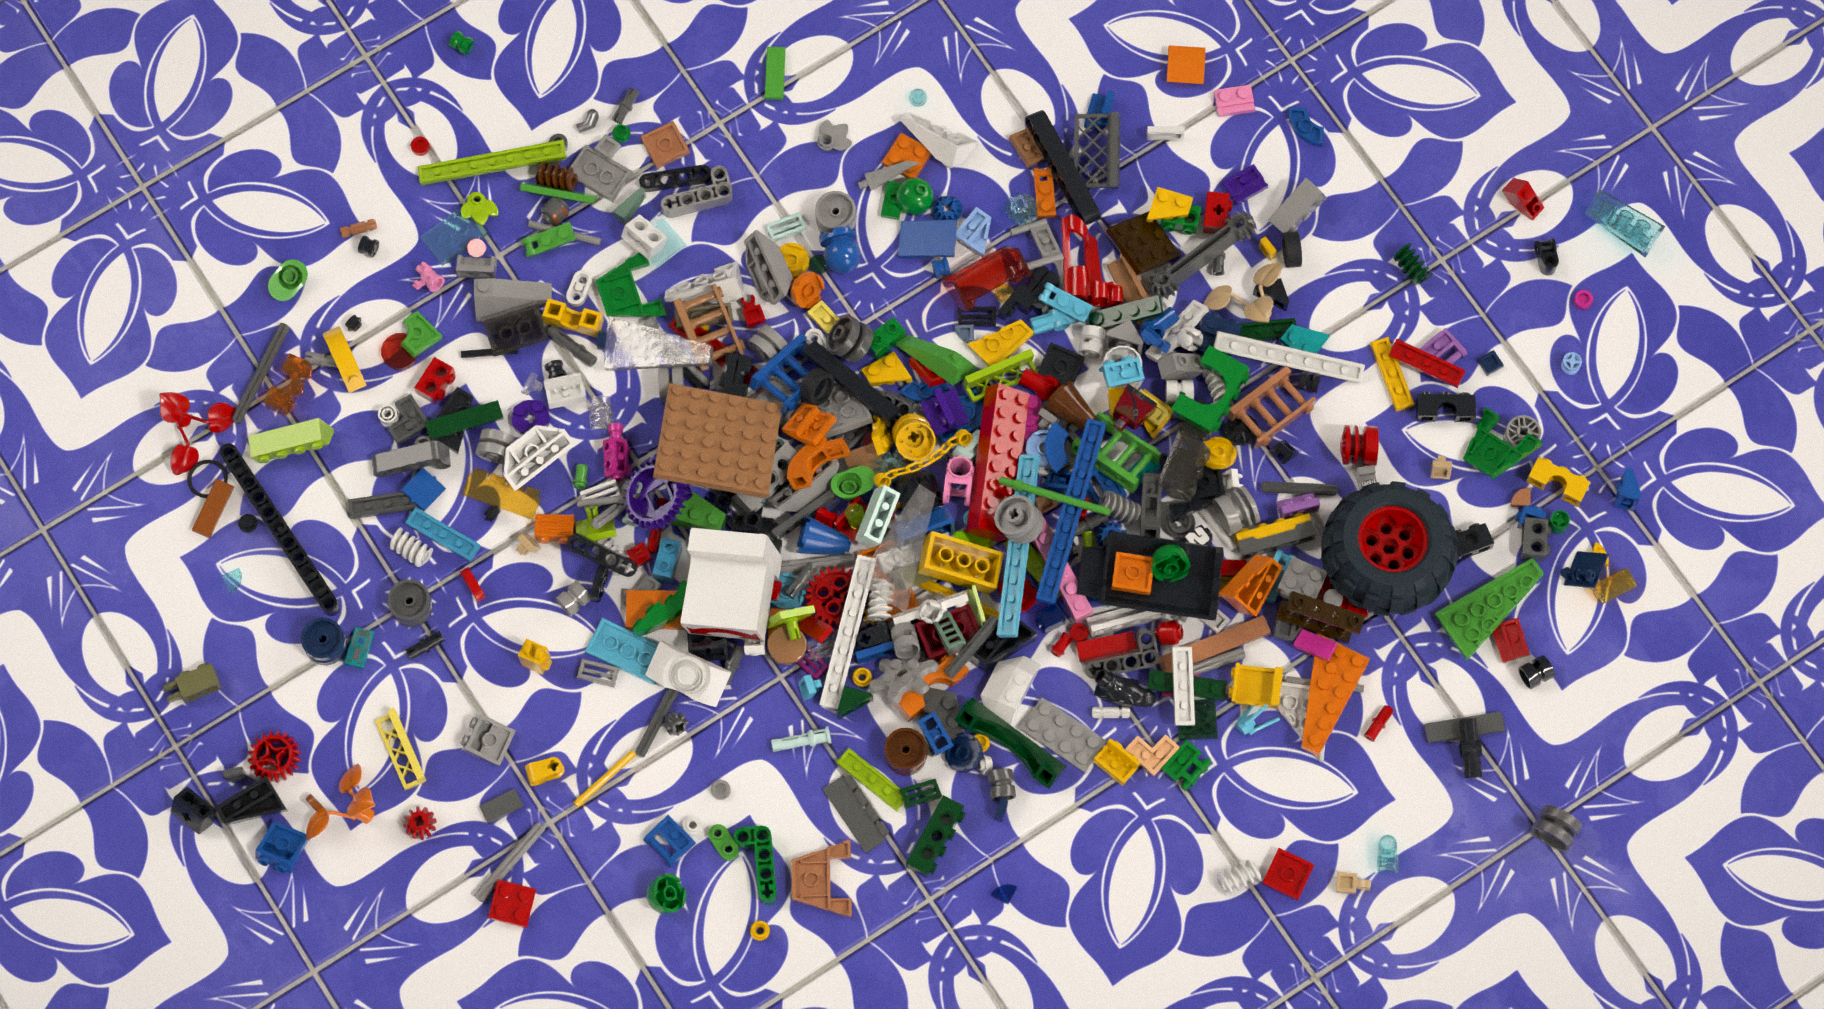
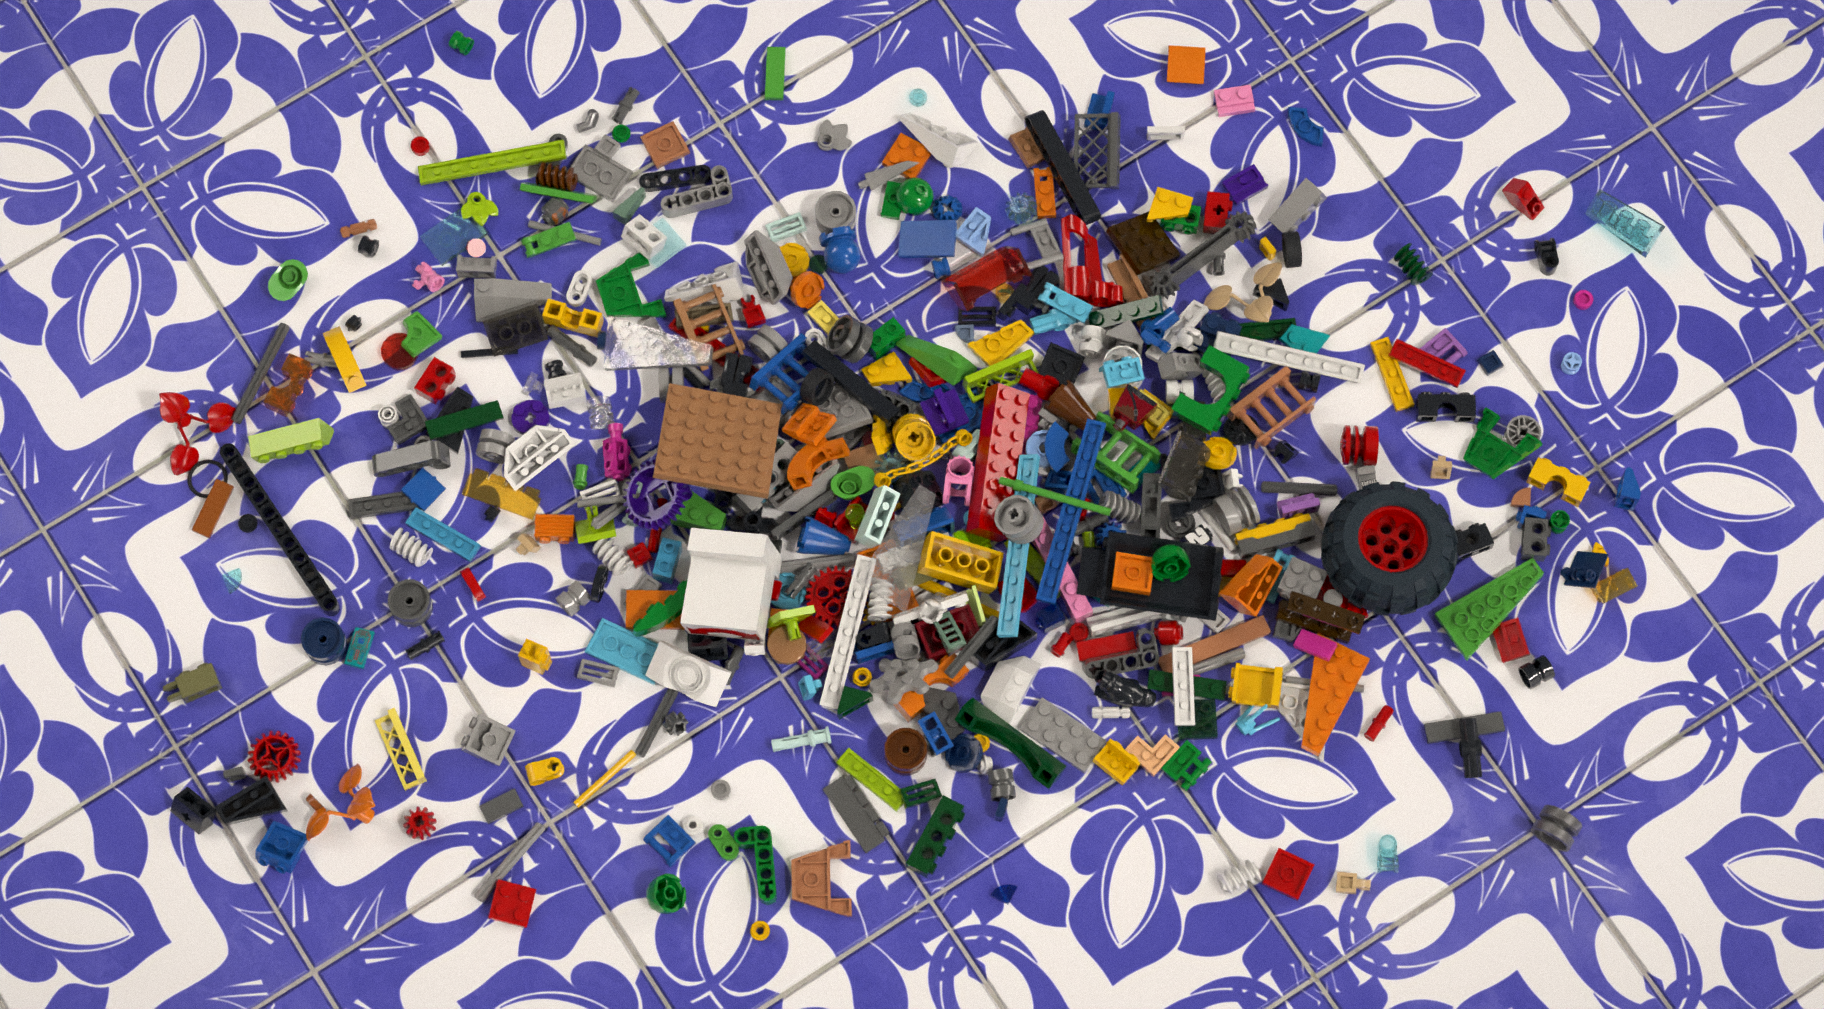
(601, 557): black beam -> none

